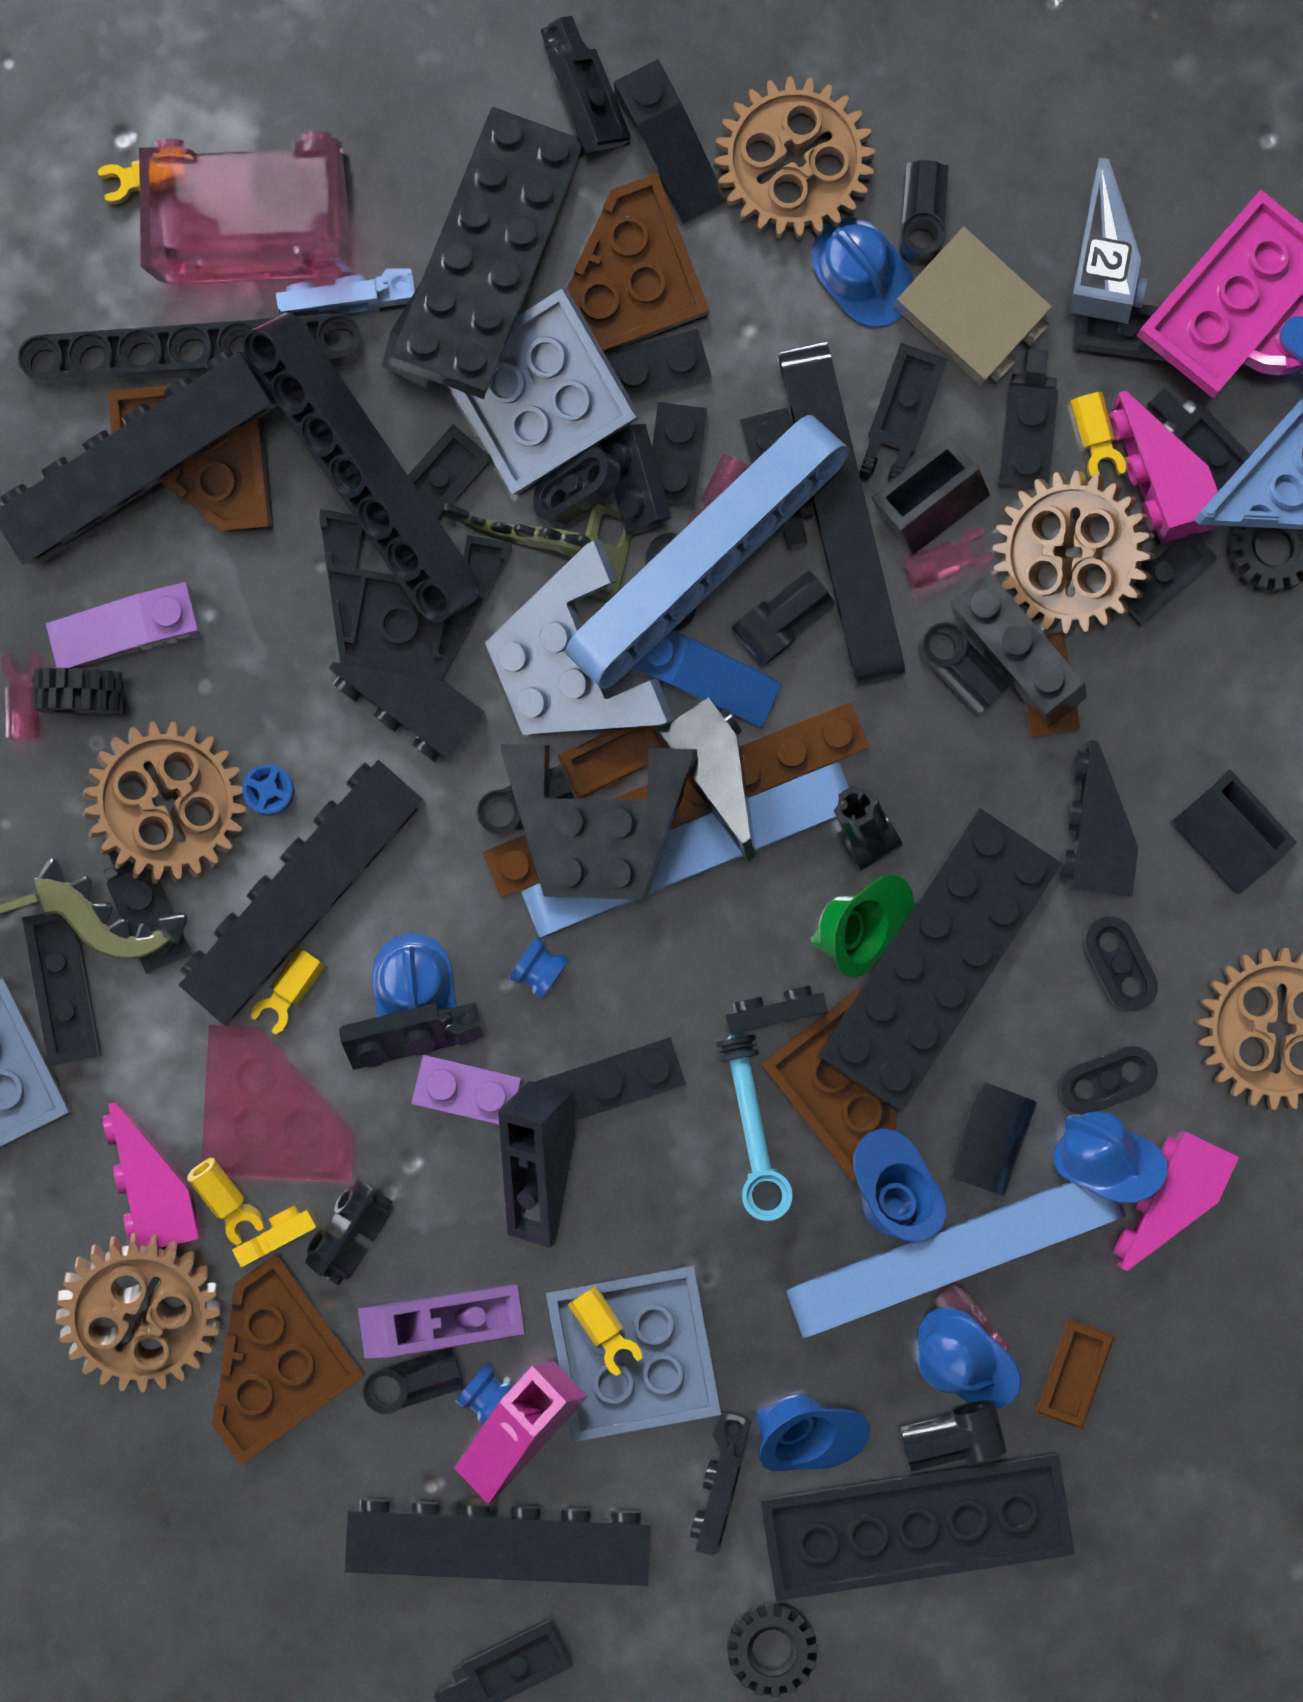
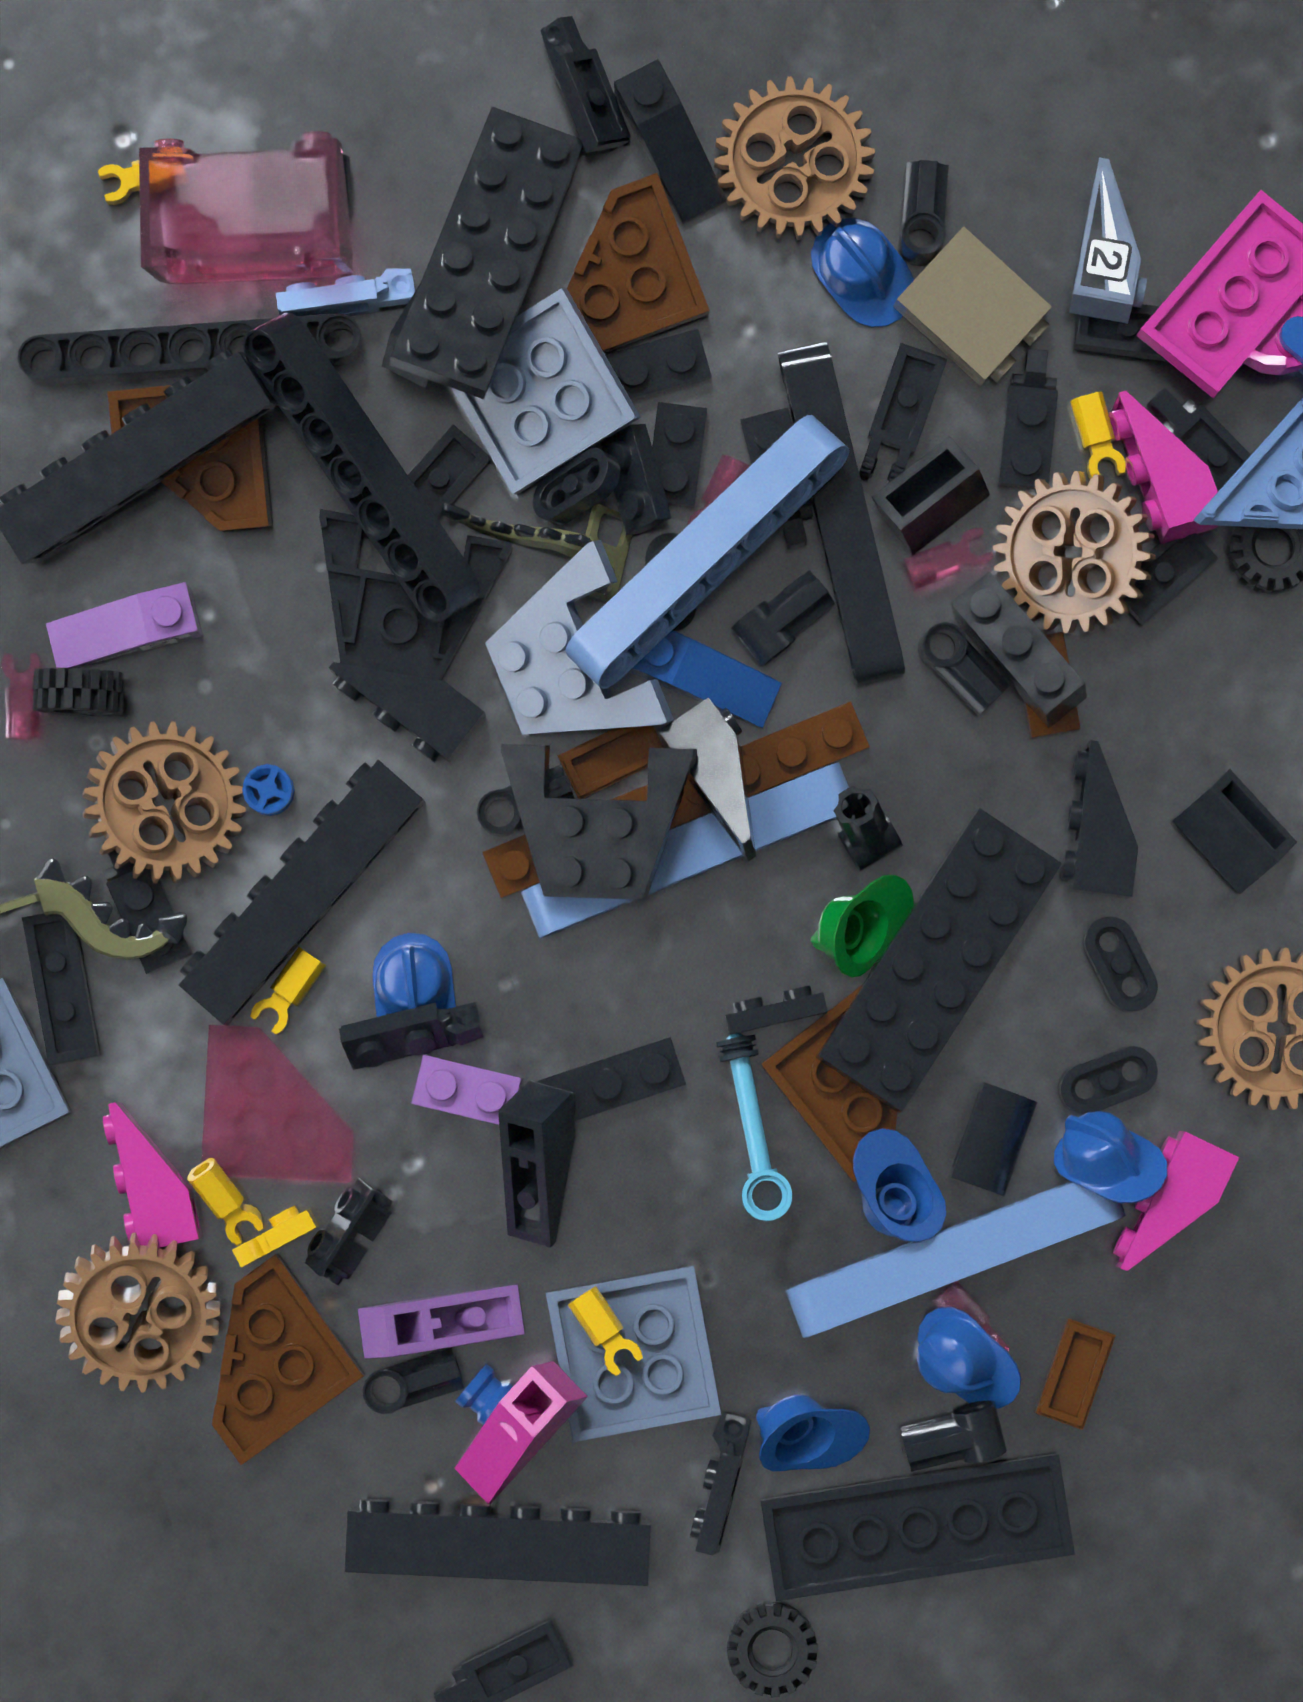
(539, 968): blue wheel -> none

